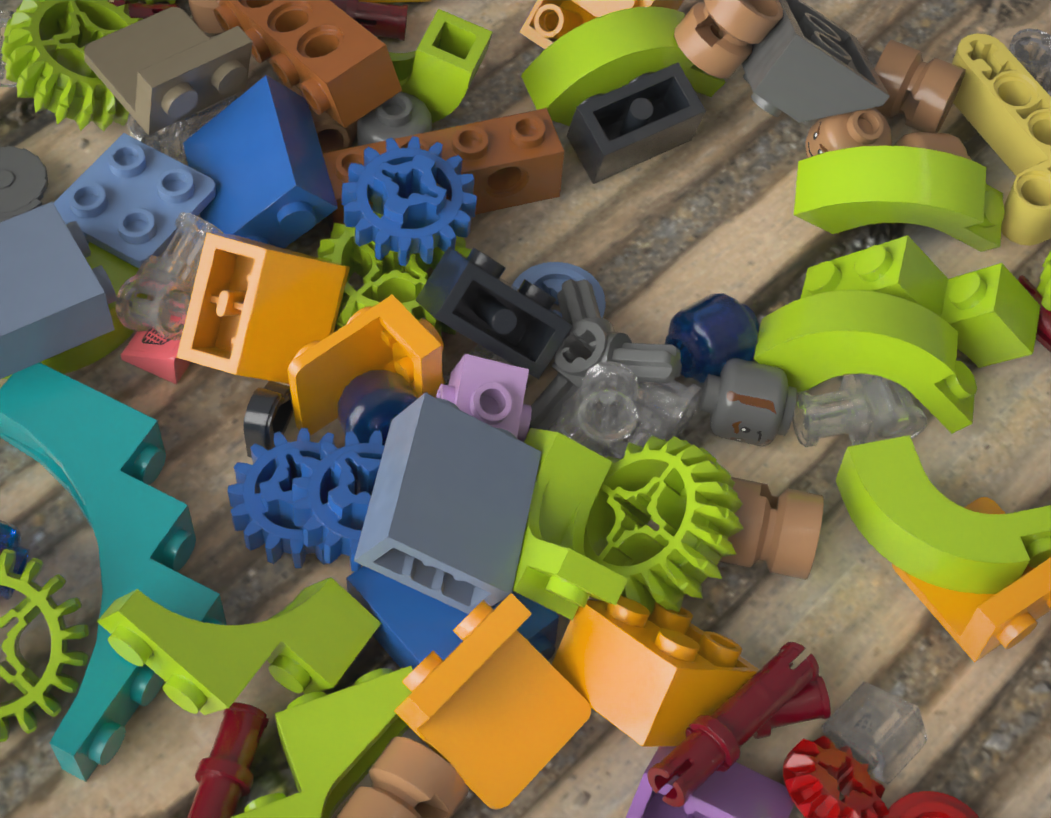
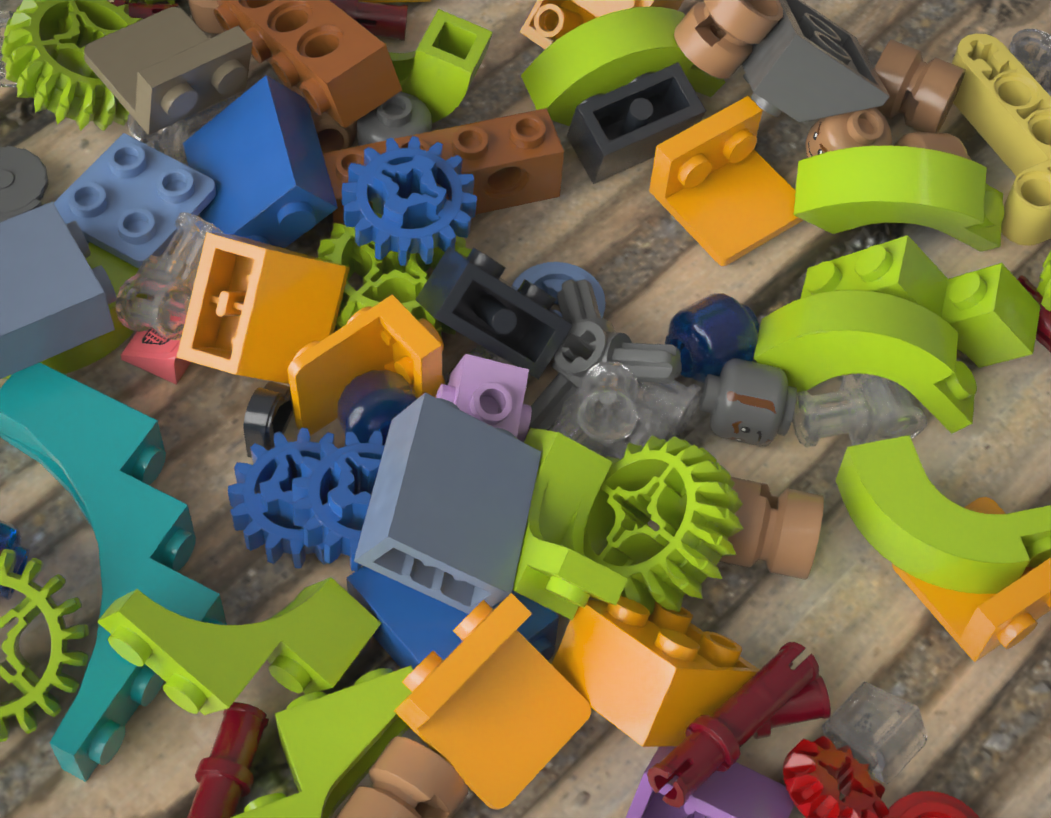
(722, 185): none -> light orange bracket

